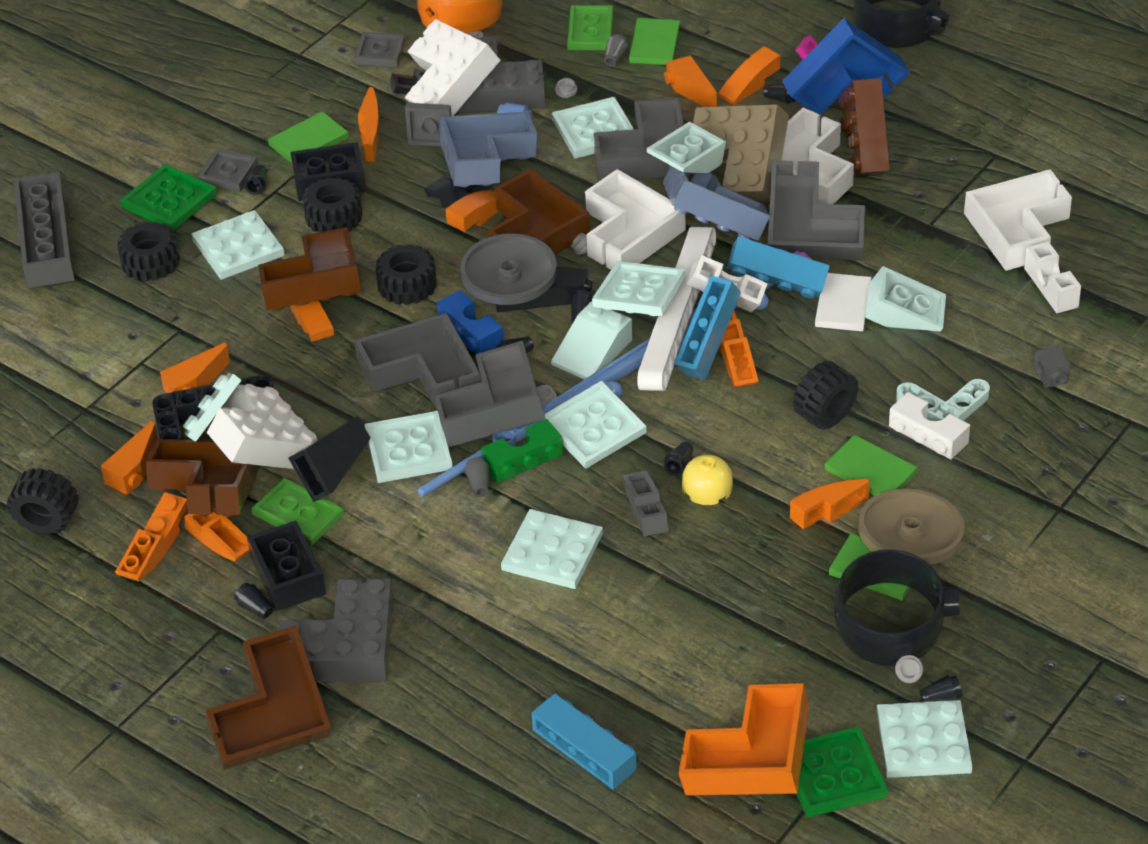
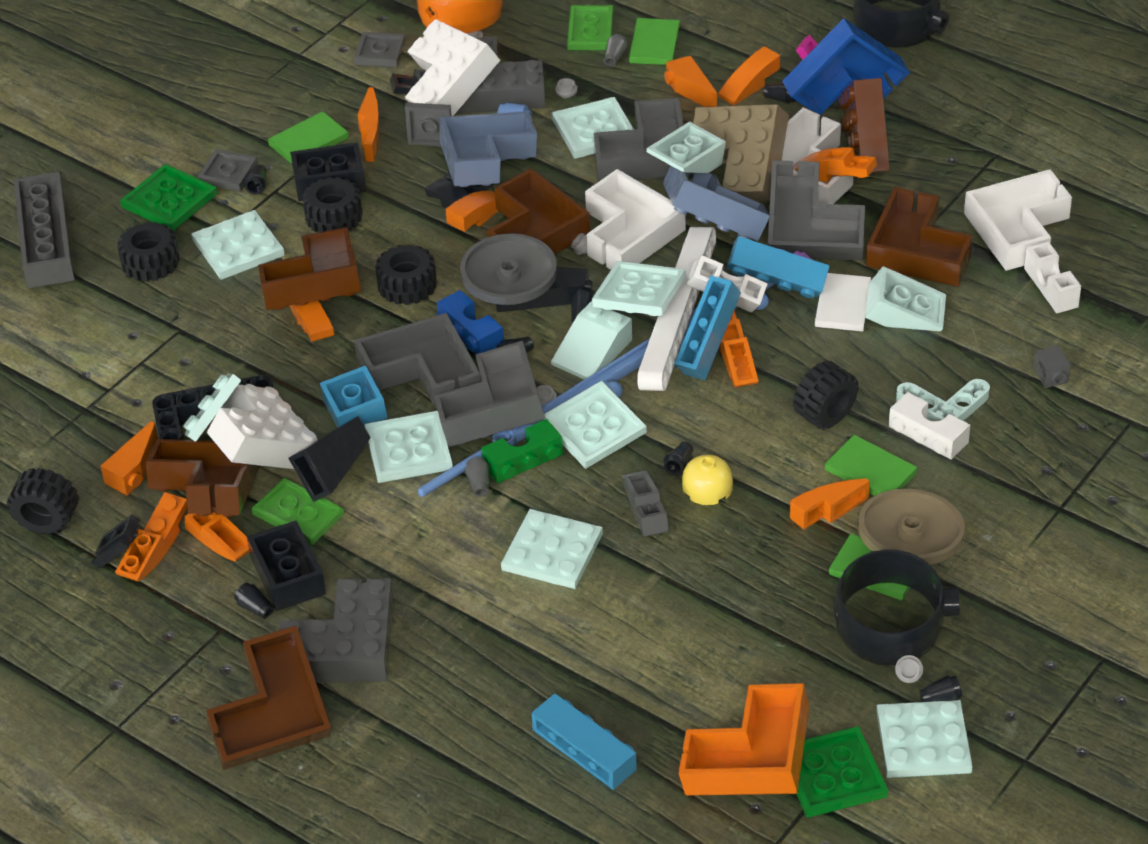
(116, 541): none -> black plate
(197, 370): orange slope -> none
(353, 396): none -> dark azure brick
(840, 163): none -> orange slope
(913, 245): none -> reddish brown piece

